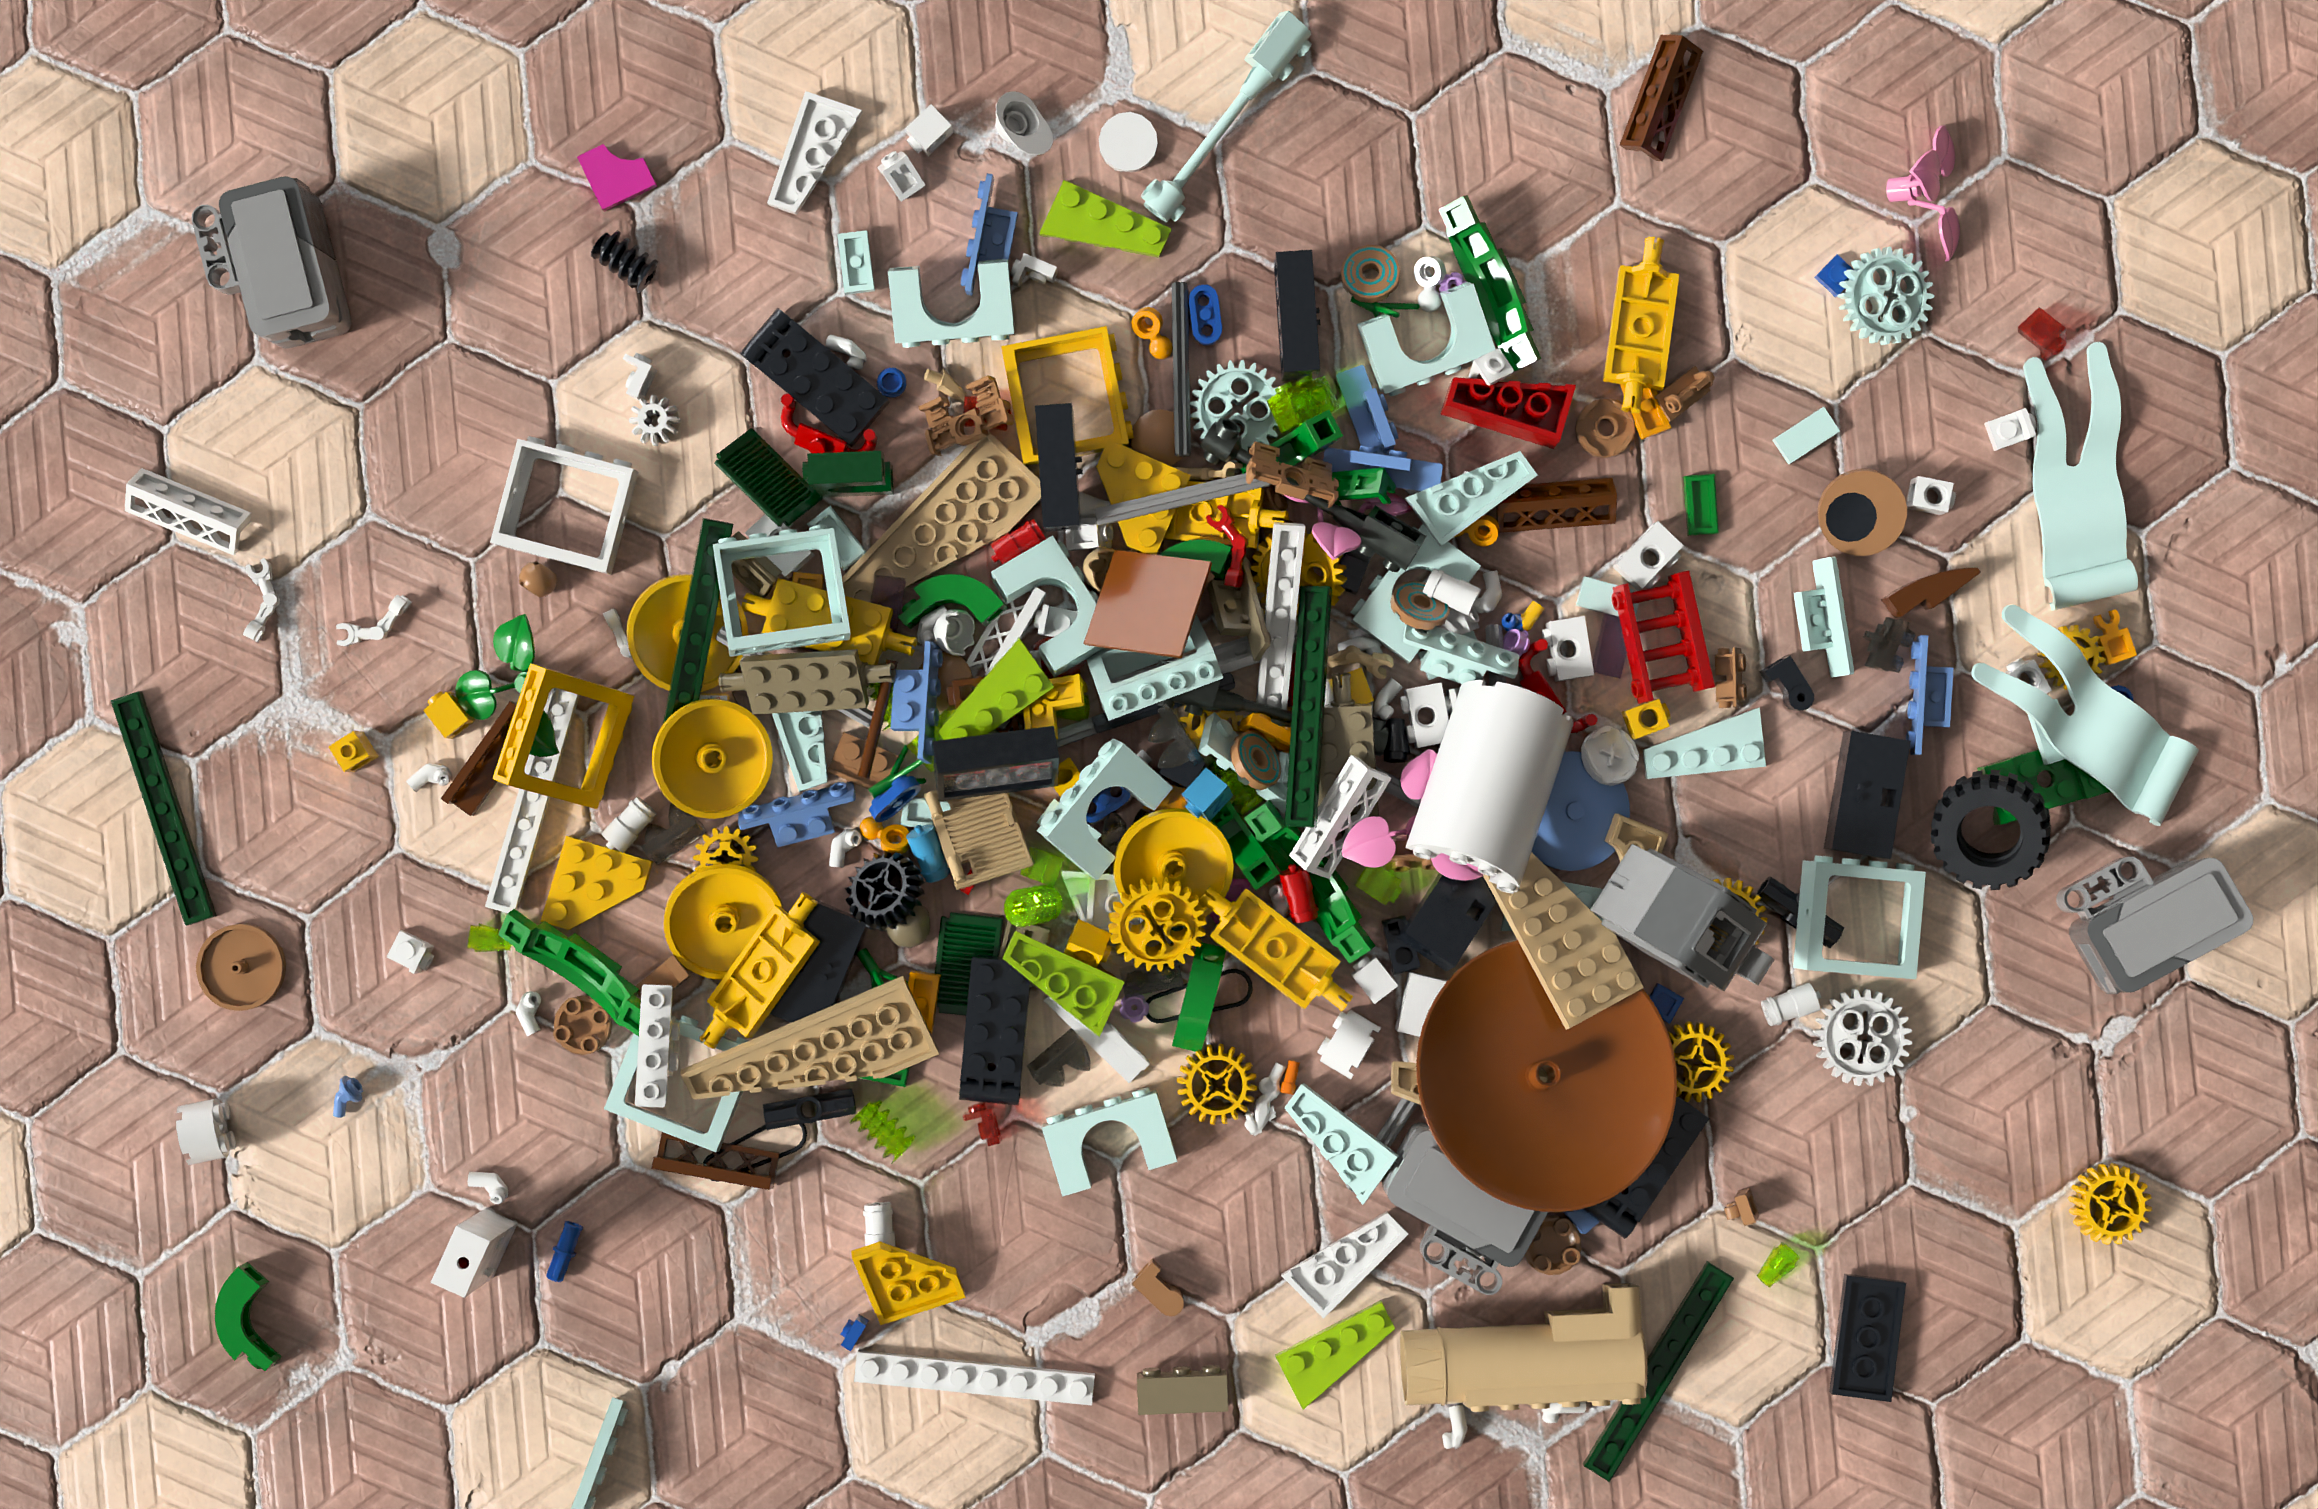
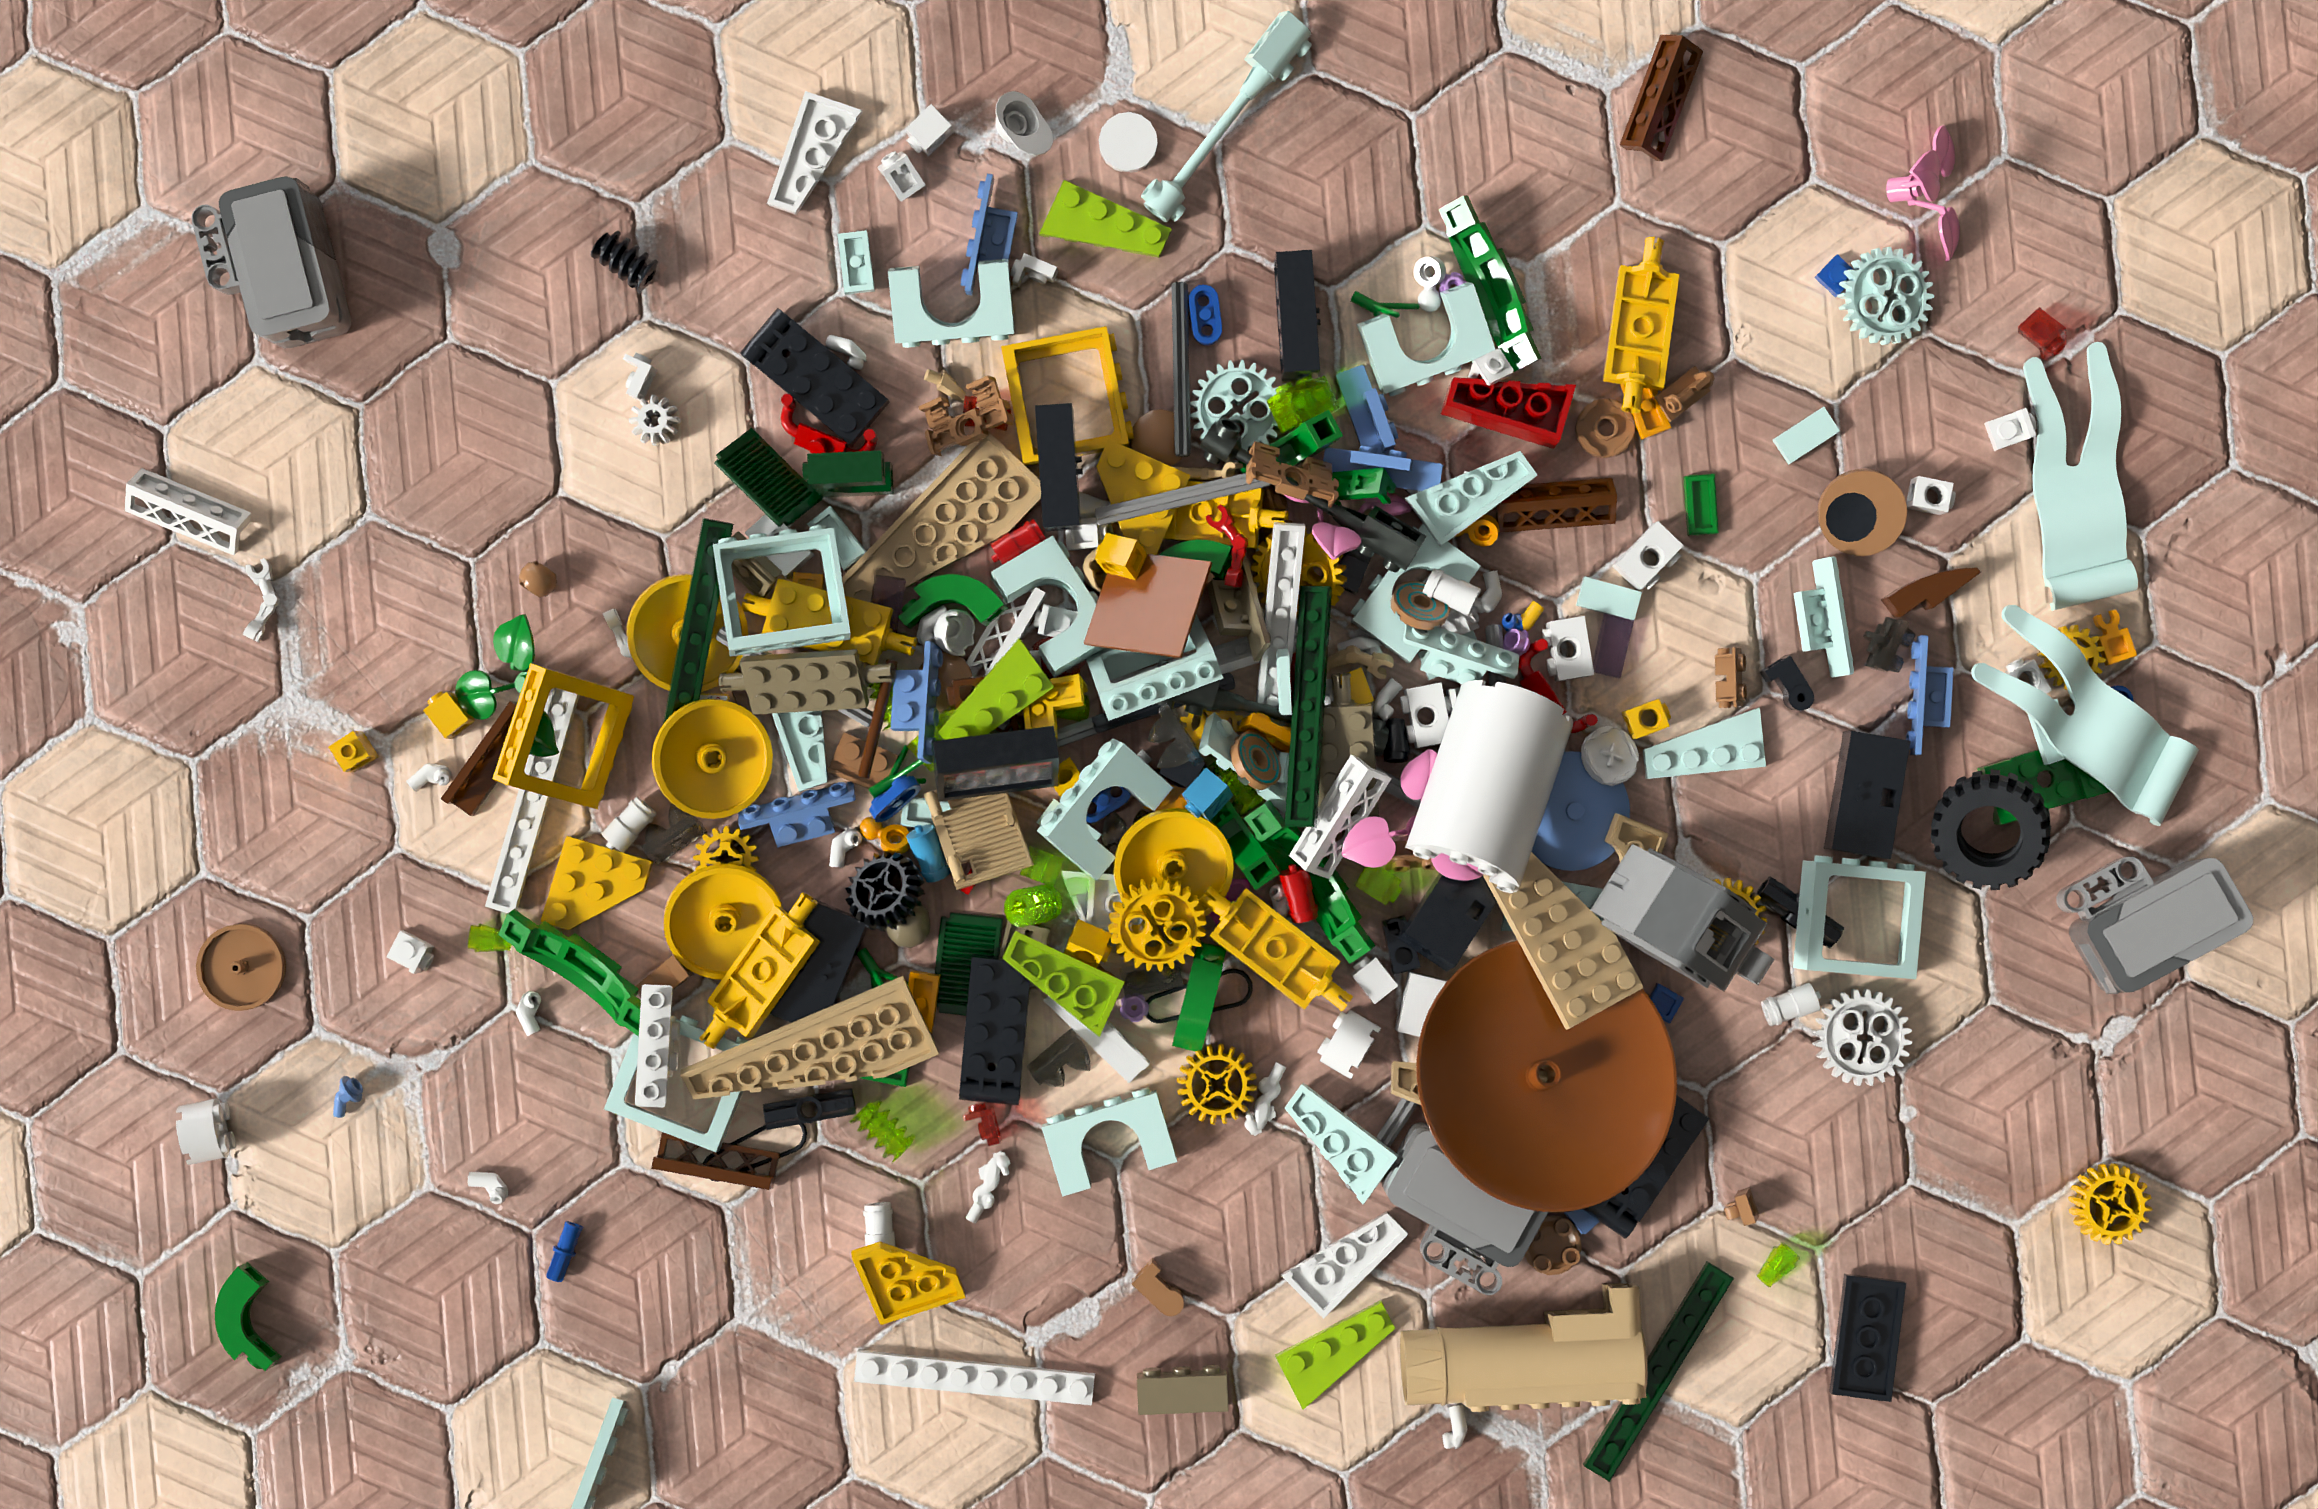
(163, 808): dark green tile -> none
(356, 634): white piece -> none
(474, 1252): white brick -> none
(515, 490): white piece -> none
(582, 1025): medium nougat dish -> none
(615, 178): dark pink tile -> none
(853, 1331): blue plate -> none
(891, 382): blue plate -> none
(991, 1175): none -> white animal
(1120, 556): none -> yellow brick
(1160, 346): light orange plate -> none
(1283, 681): none -> light aqua tile
(1289, 1085): orange piece -> none
(1370, 258): medium nougat tile -> none
(1550, 1415): white arm -> none
(1684, 617): red fence -> none
(1691, 1075): yellow gear -> none

